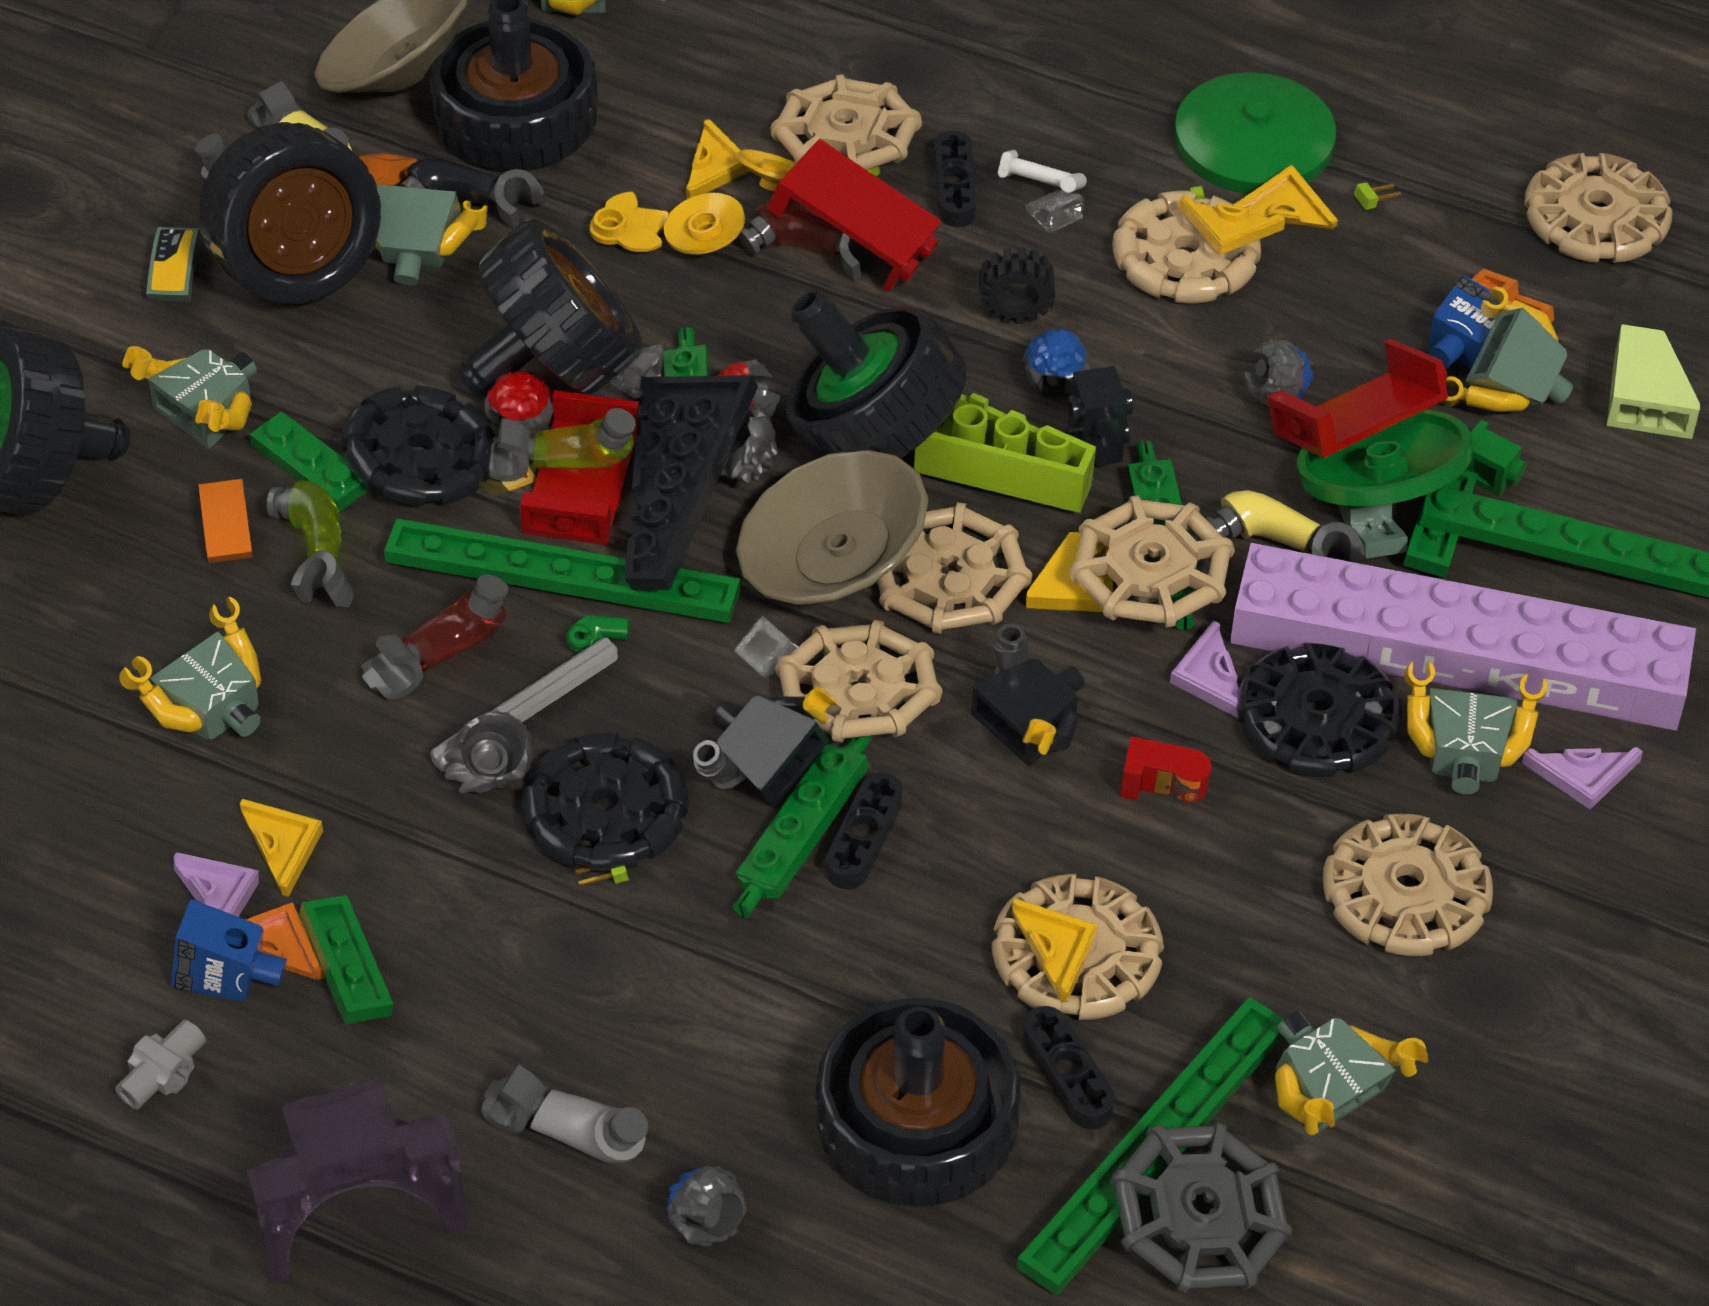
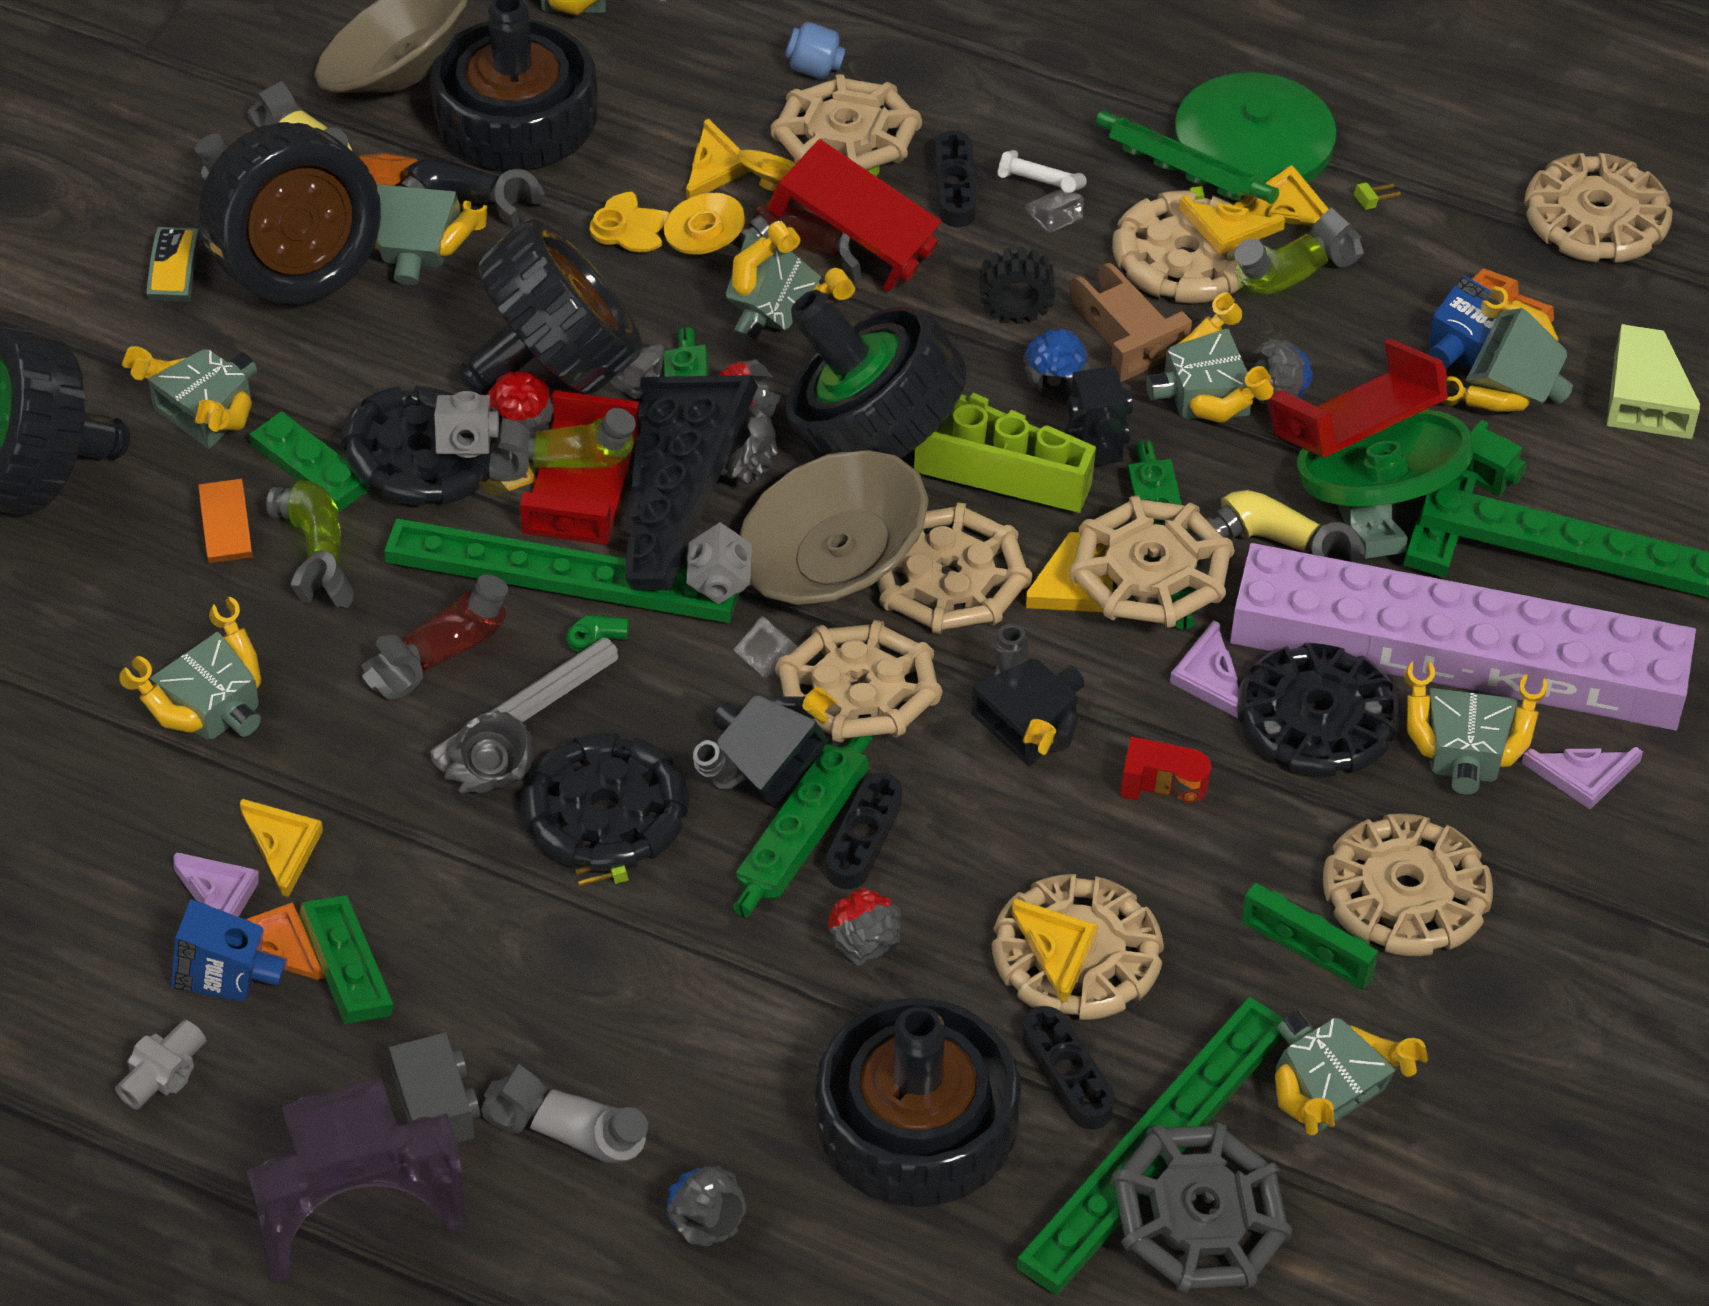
(431, 1083): none -> dark grey brick
(465, 424): none -> light grey brick
(719, 563): none -> light grey brick
(771, 279): none -> torso
(814, 50): none -> medium blue head
(865, 925): none -> dark grey piece
(1127, 321): none -> medium nougat piece
(1173, 155): none -> green plate
(1208, 373): none -> torso
(1276, 270): none -> piece
(1309, 936): none -> green plate

